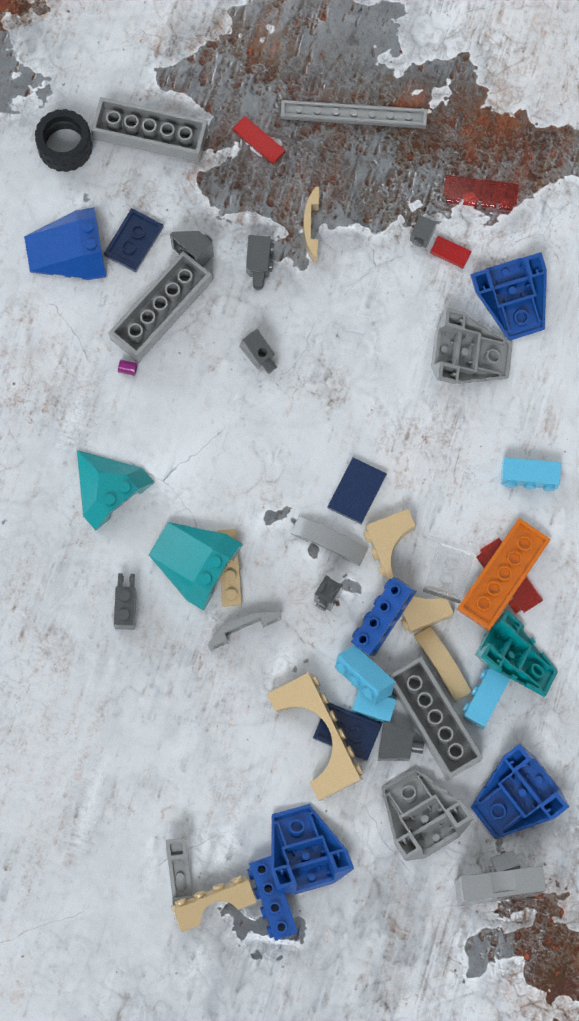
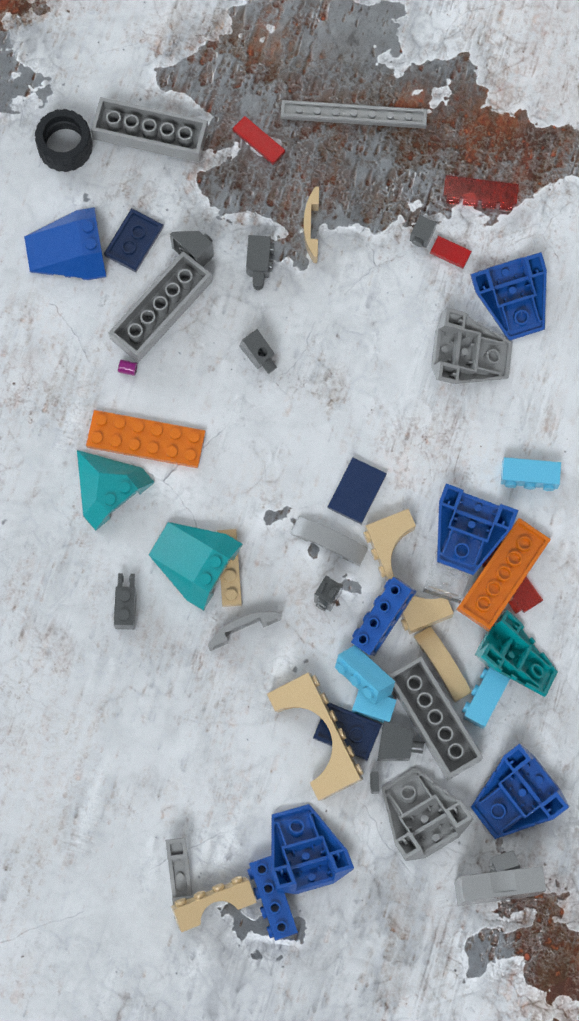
(145, 439): none -> orange plate
(374, 782): none -> dark grey tile
(470, 529): none -> blue wedge

